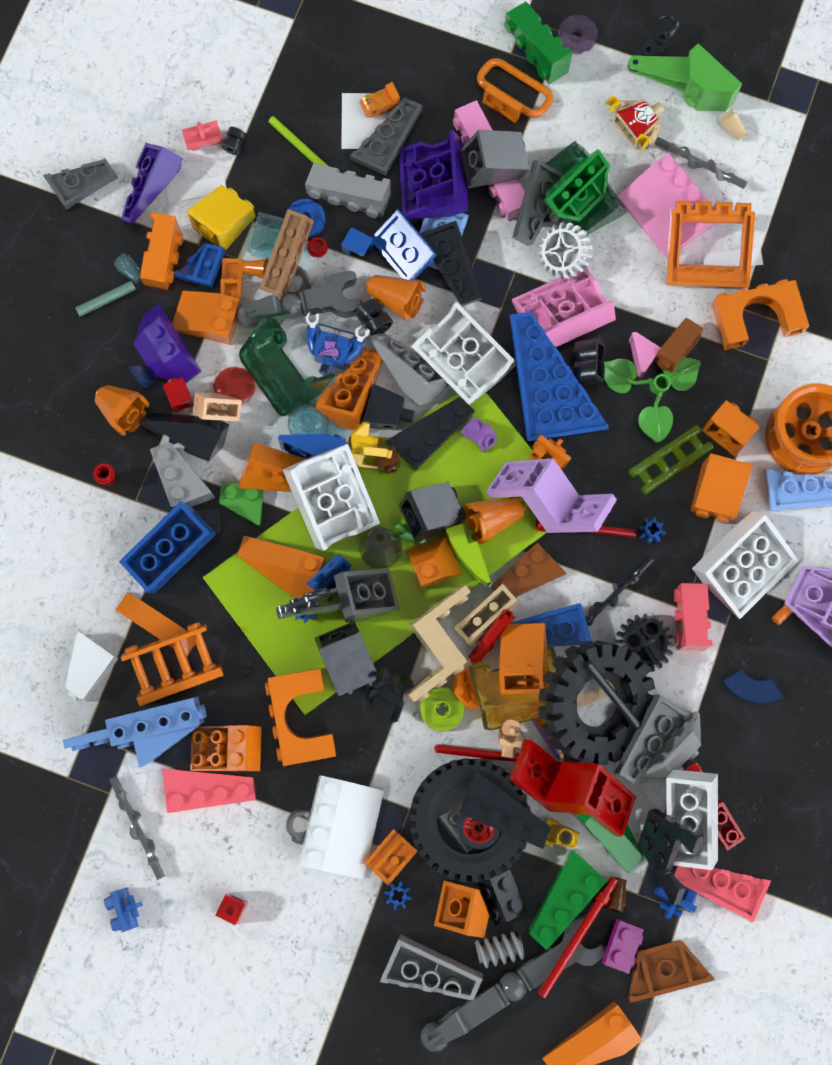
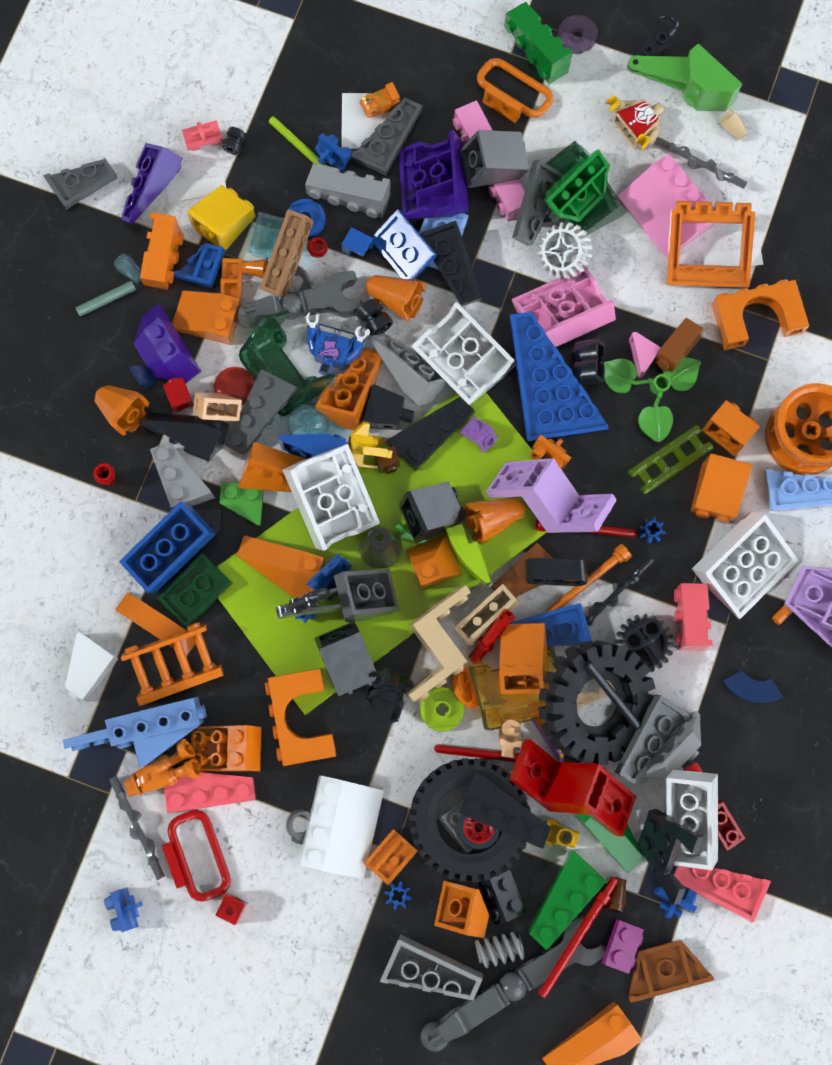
(159, 772): none -> orange piece
(178, 864): none -> red bar
(194, 590): none -> dark green tile
(263, 403): none -> dark grey wing
(331, 152): none -> blue hips
(556, 572): none -> black beam
(620, 555): none -> orange piece

